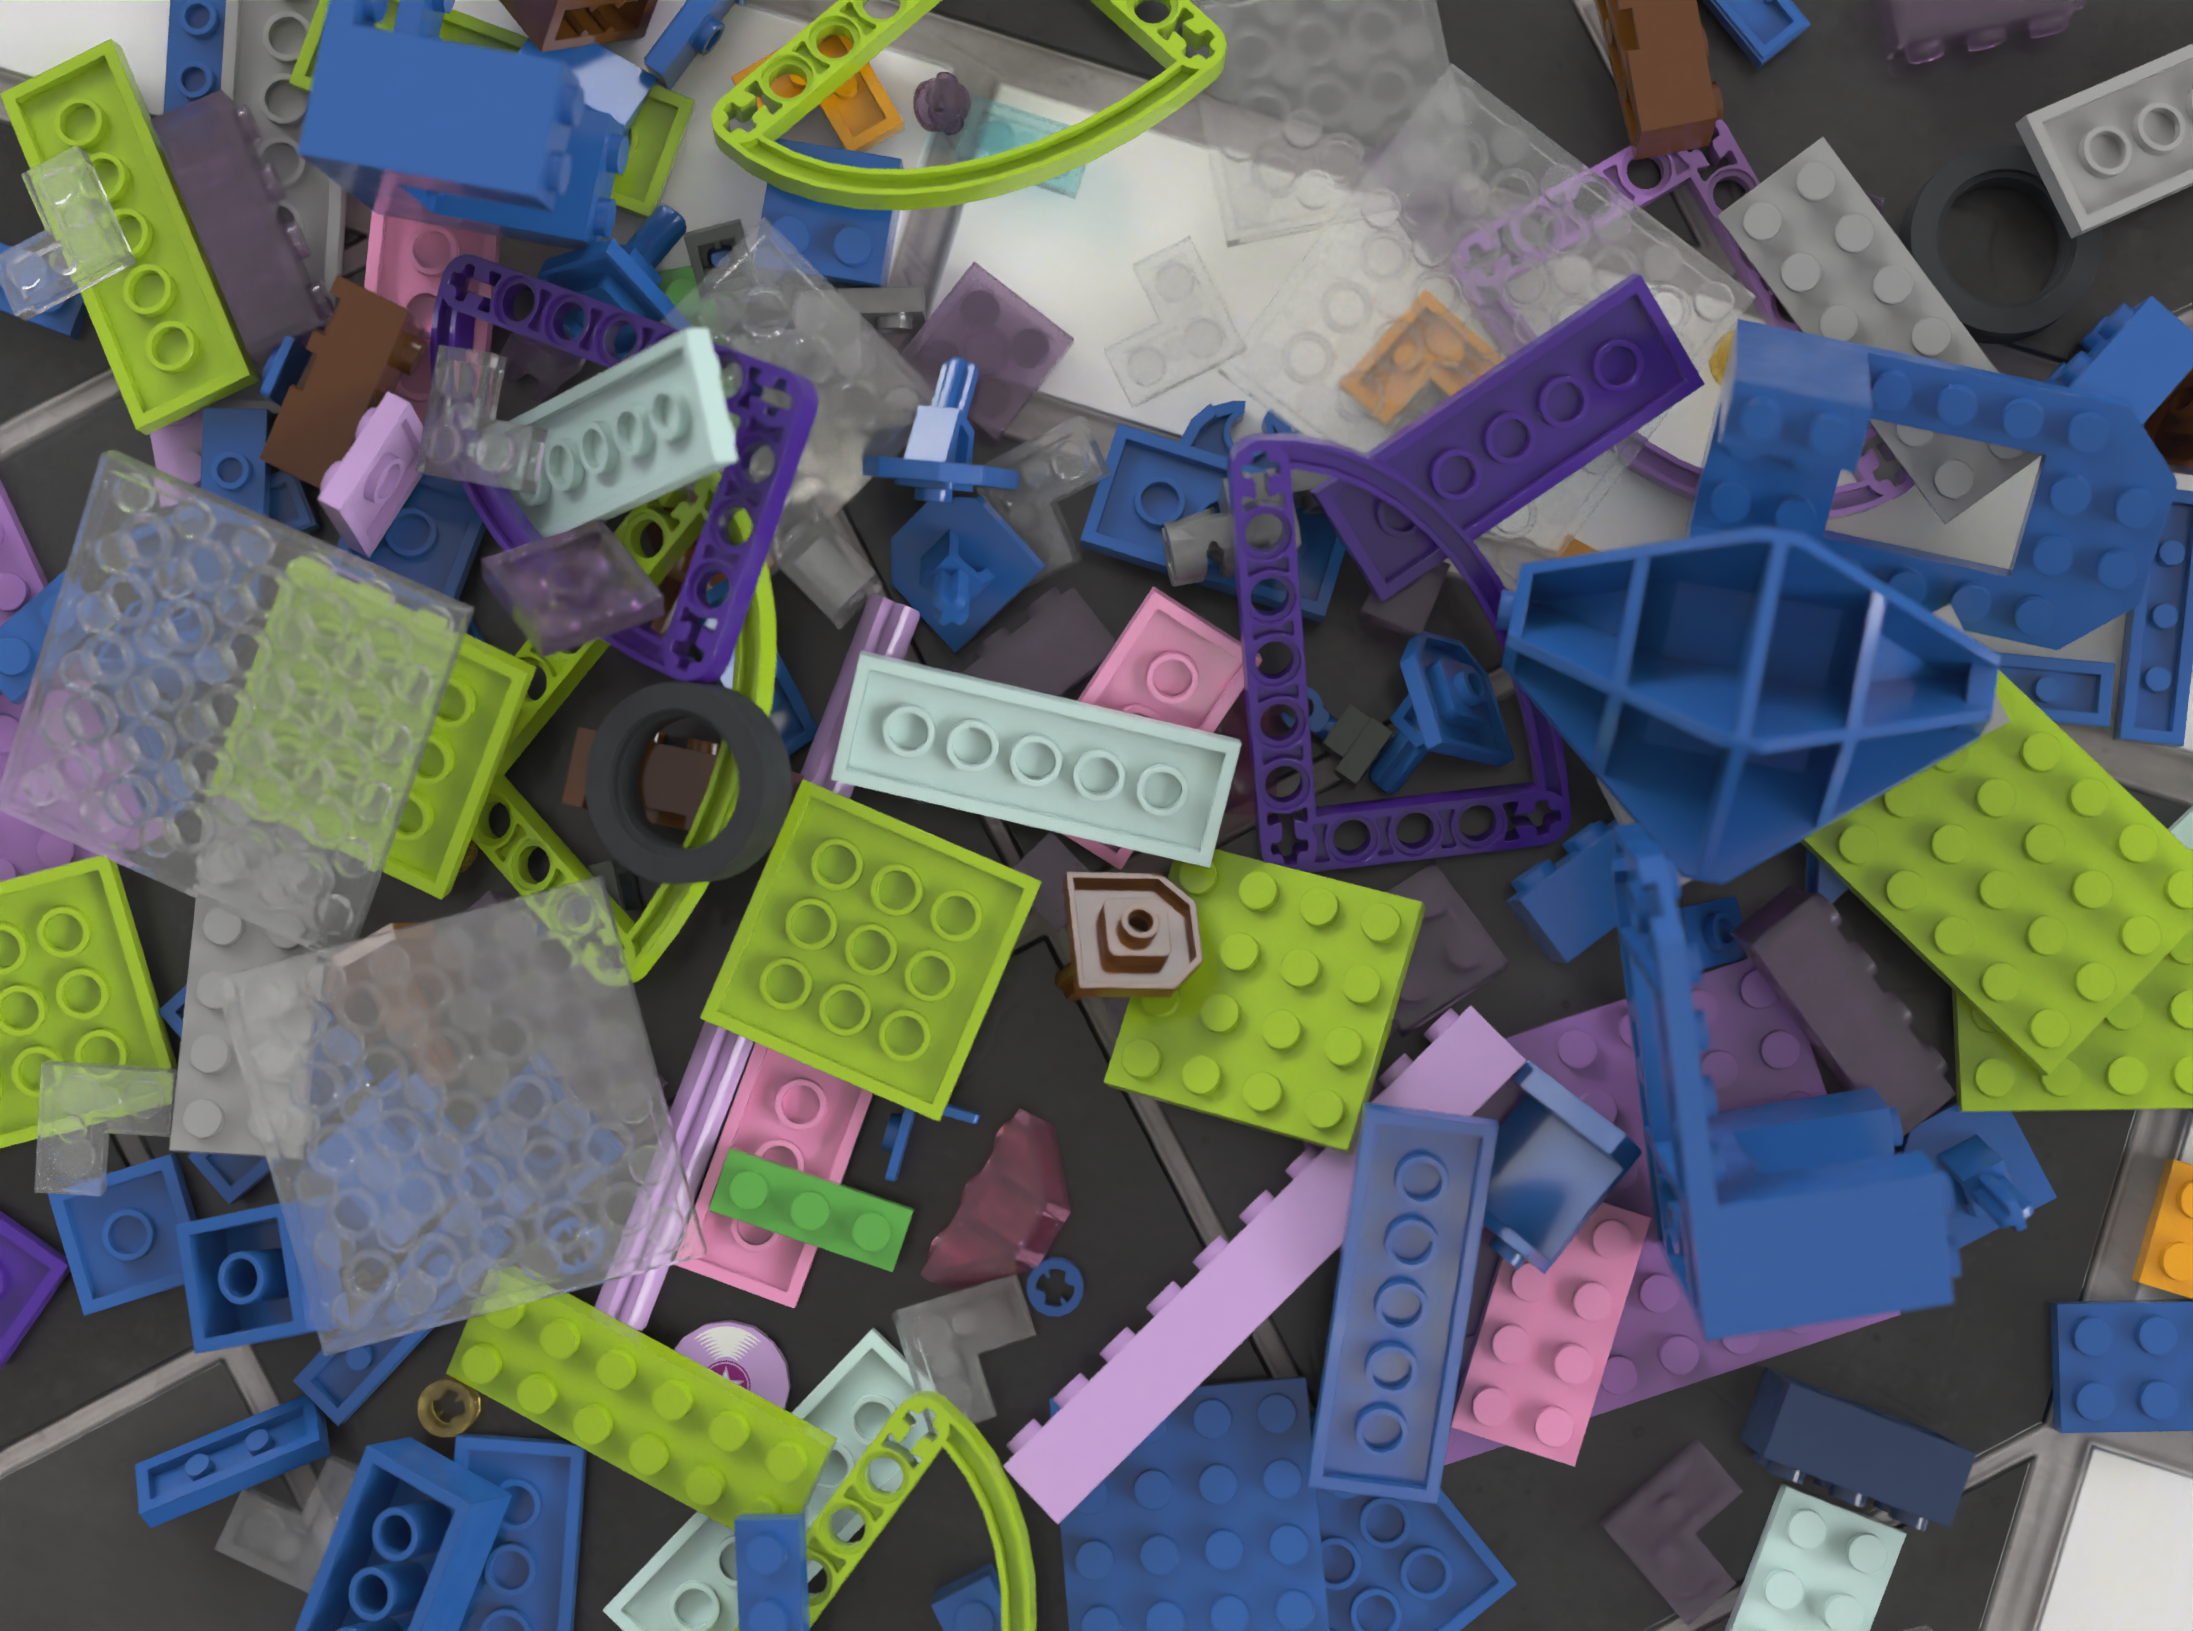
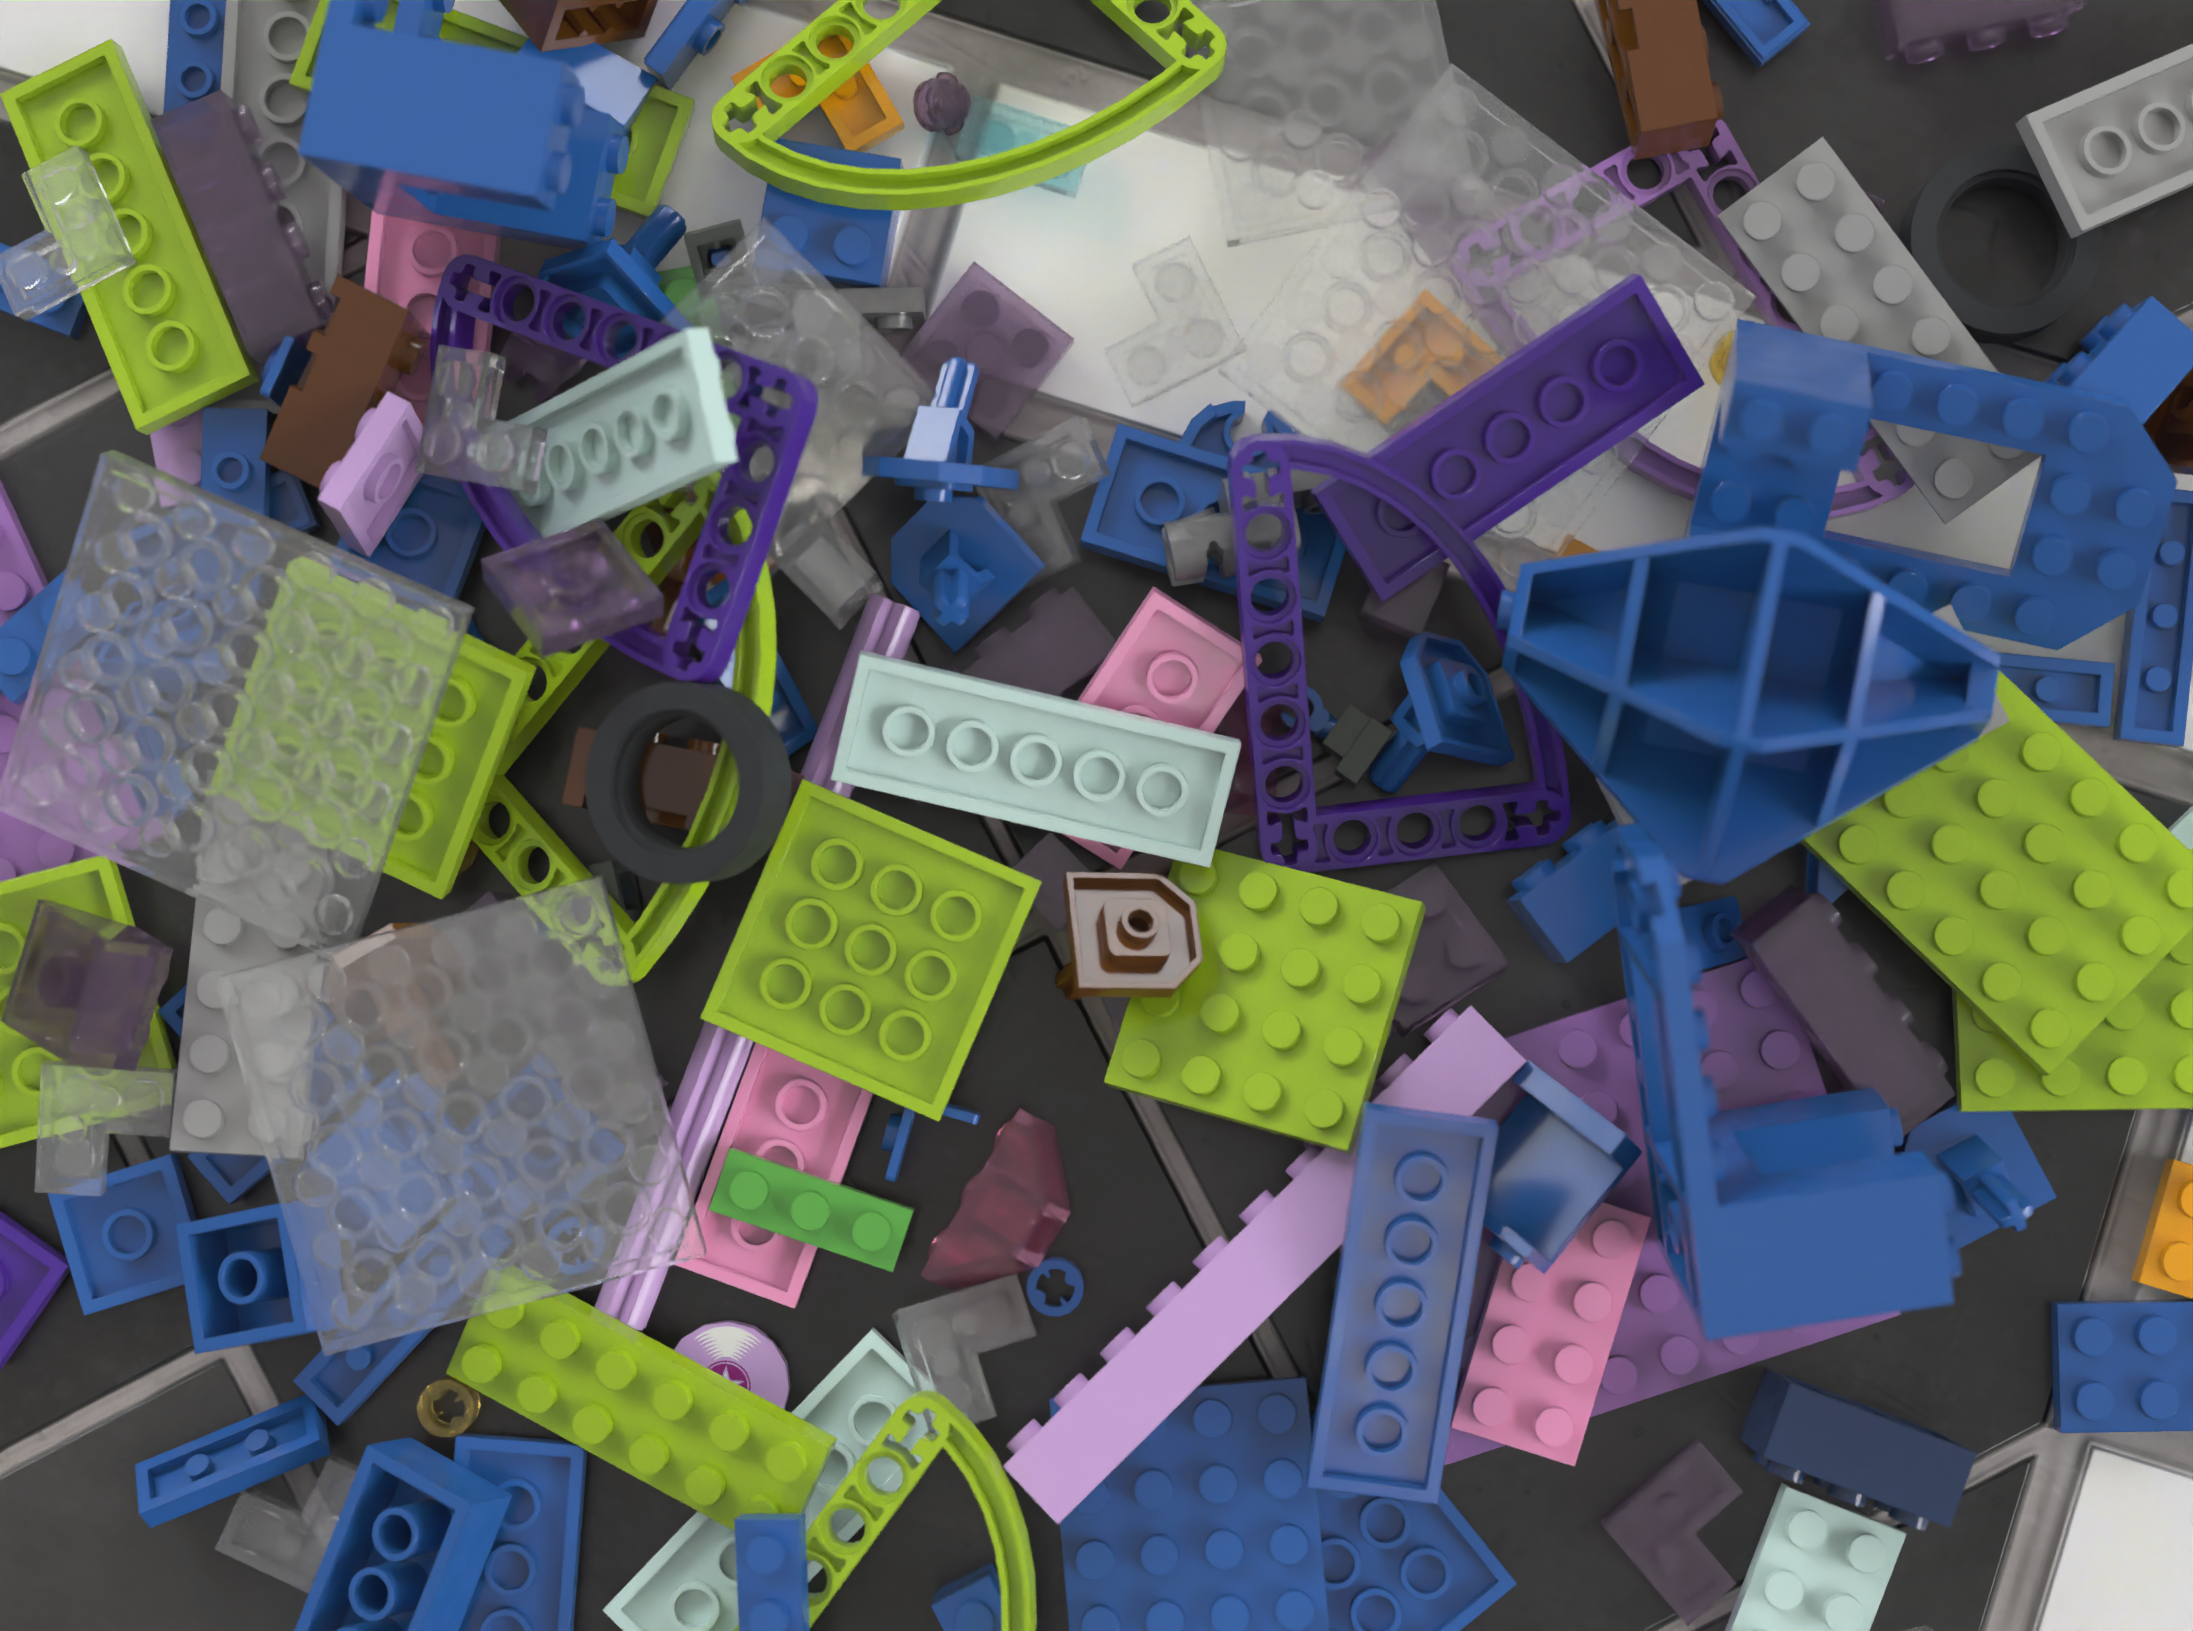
(86, 987): none -> slope

